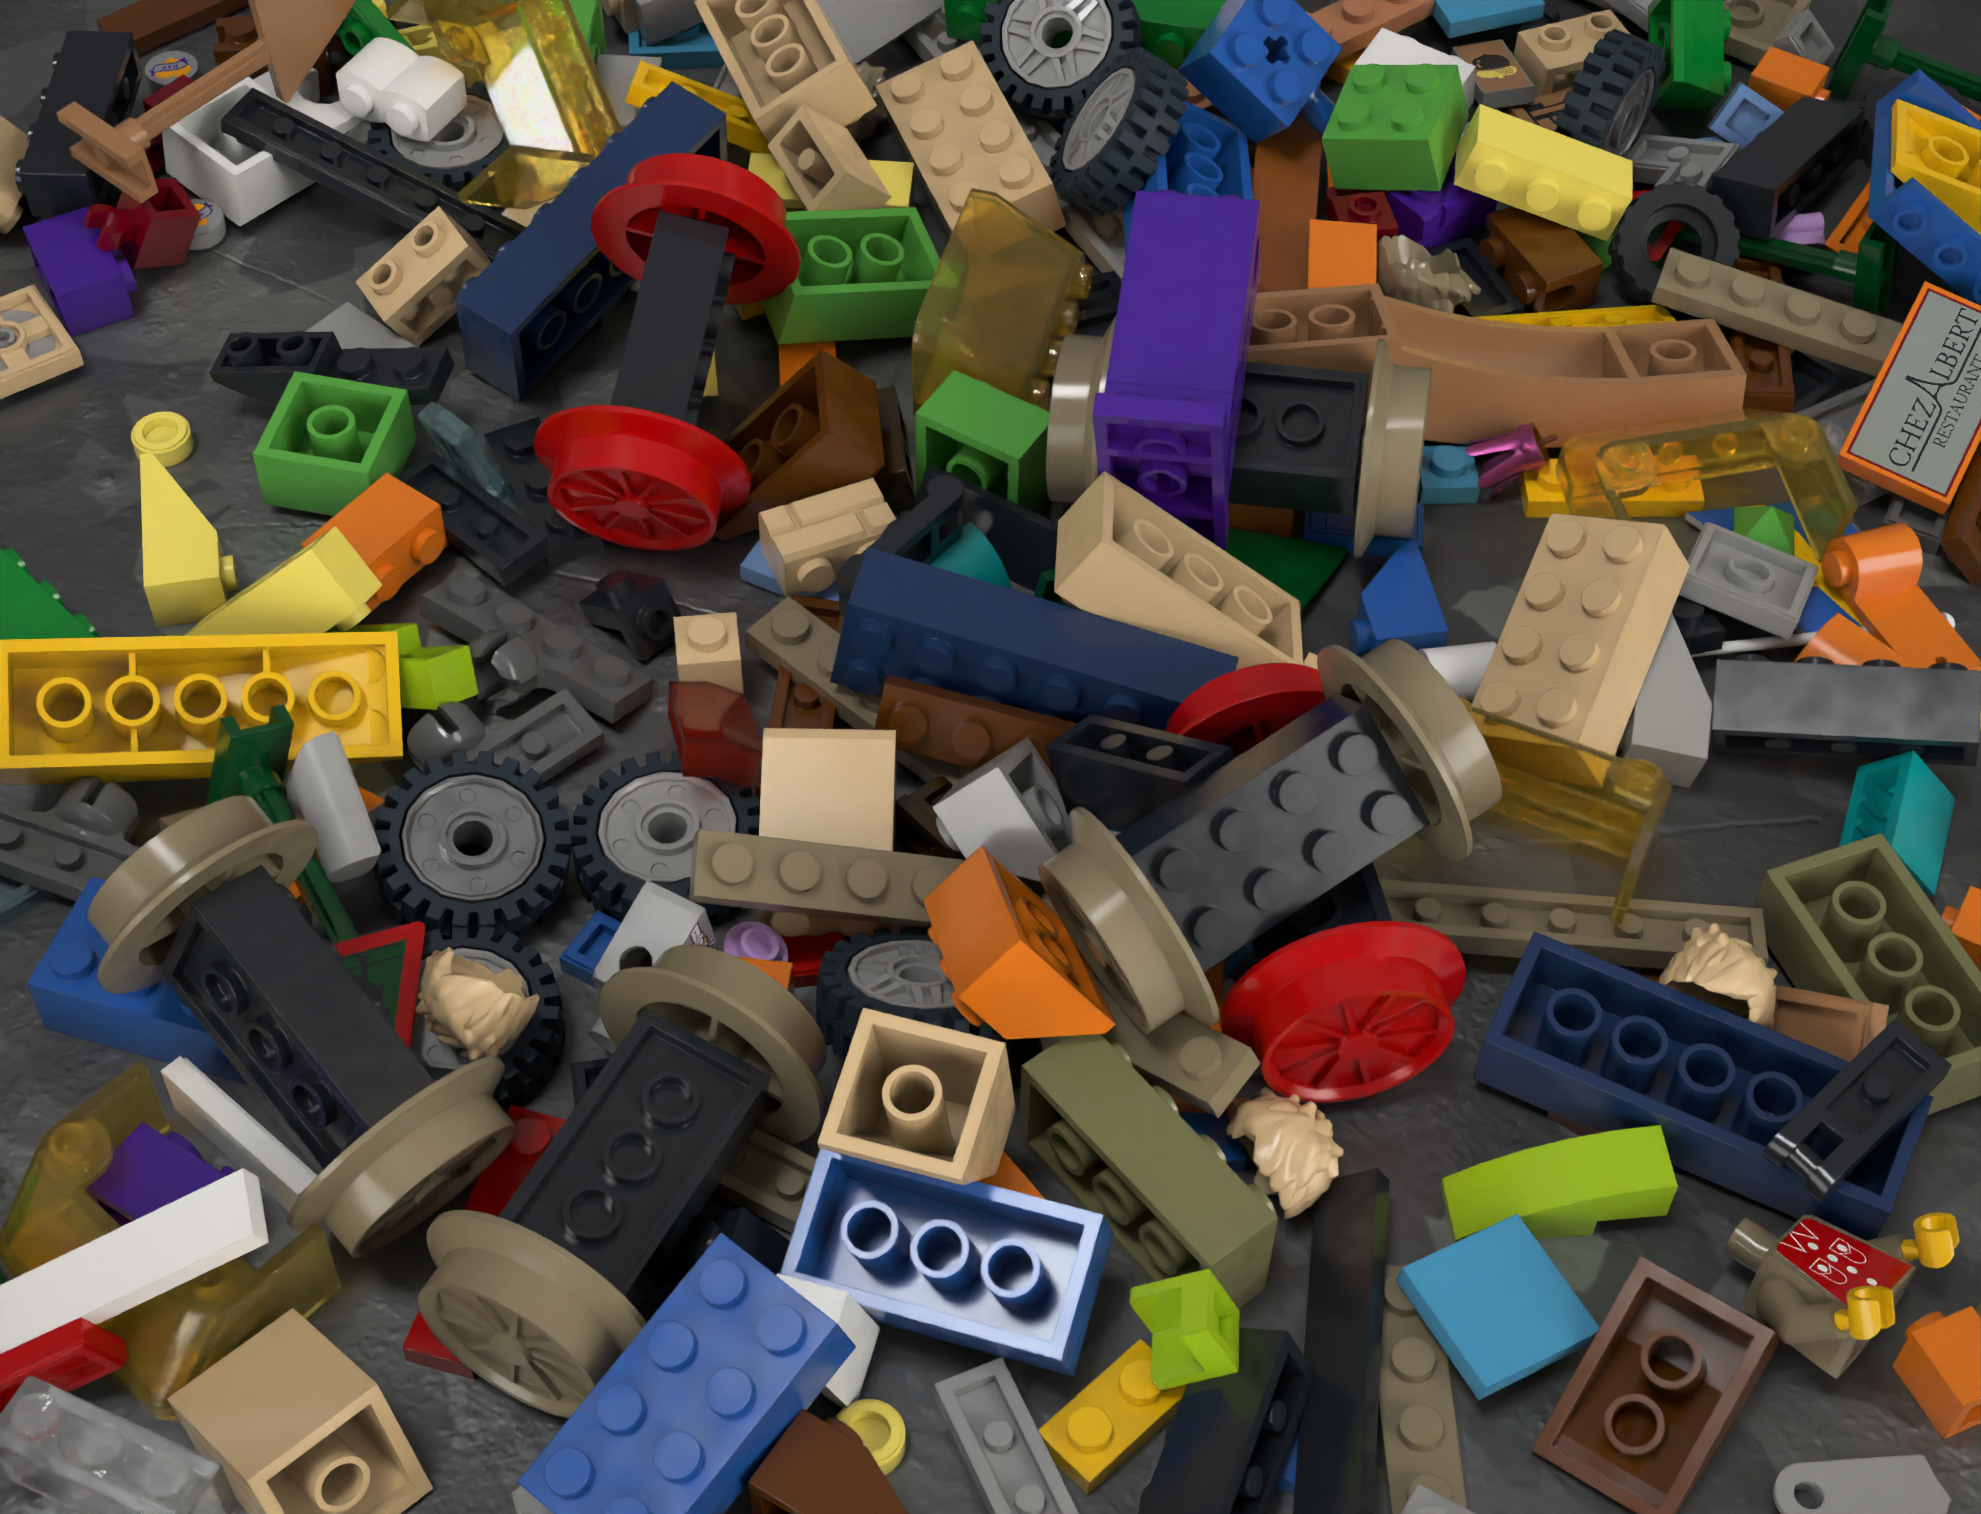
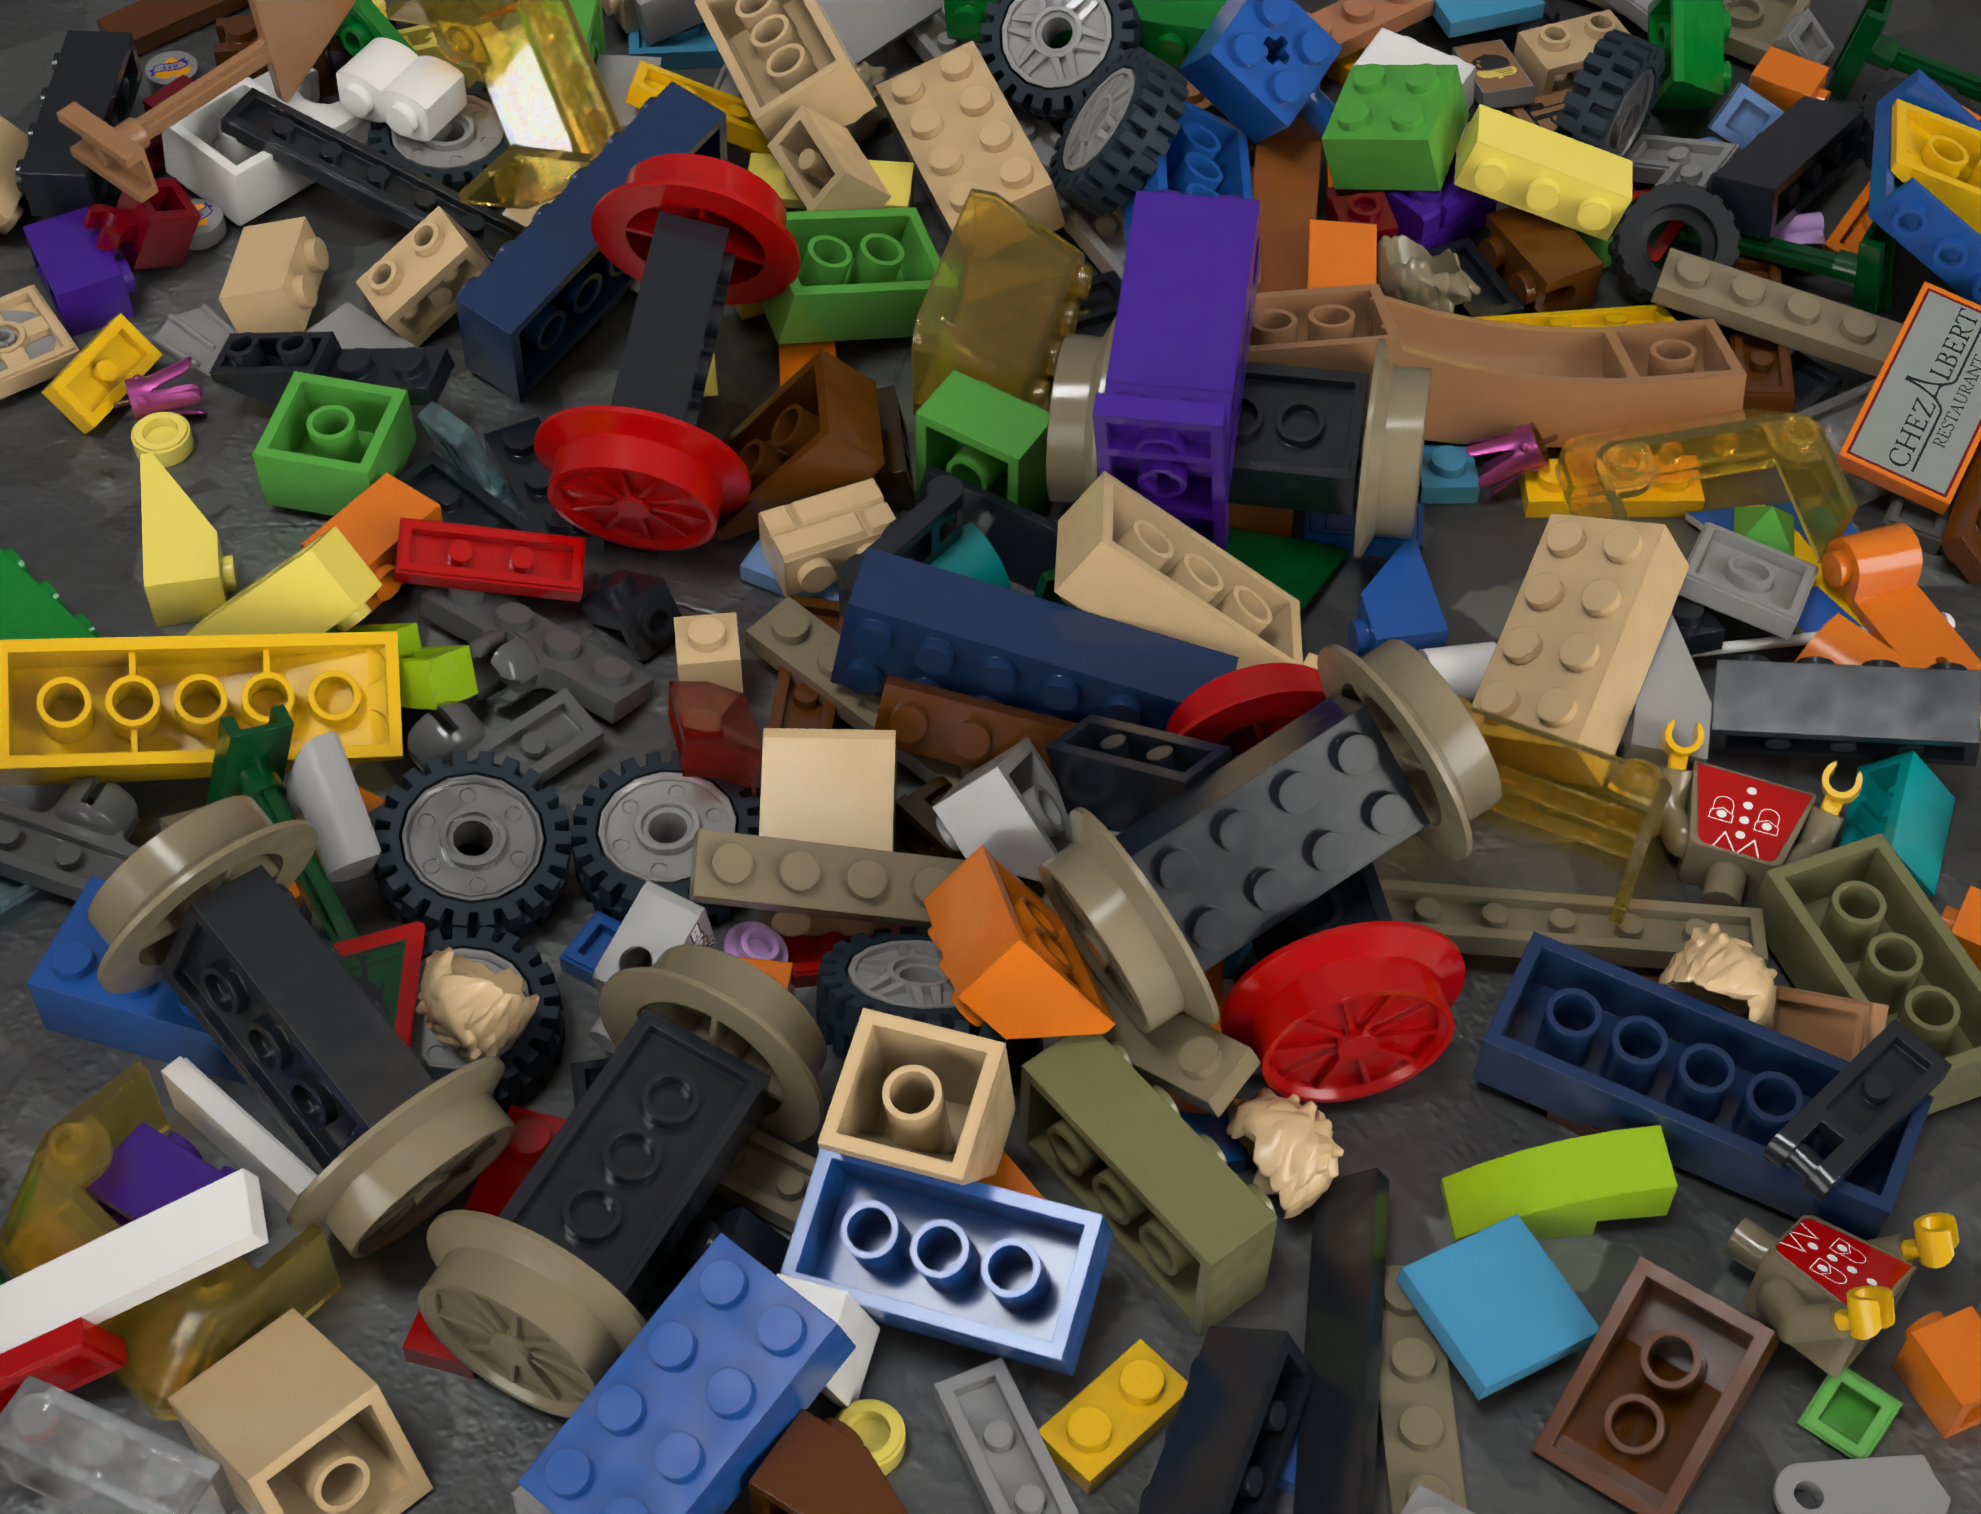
(97, 375): none -> yellow plate
(148, 399): none -> flat silver piece
(194, 334): none -> light grey piece
(274, 277): none -> tan brick
(490, 559): none -> red tile
(1190, 1327): lime panel -> none
(1739, 826): none -> torso
(1850, 1414): none -> bright green slope

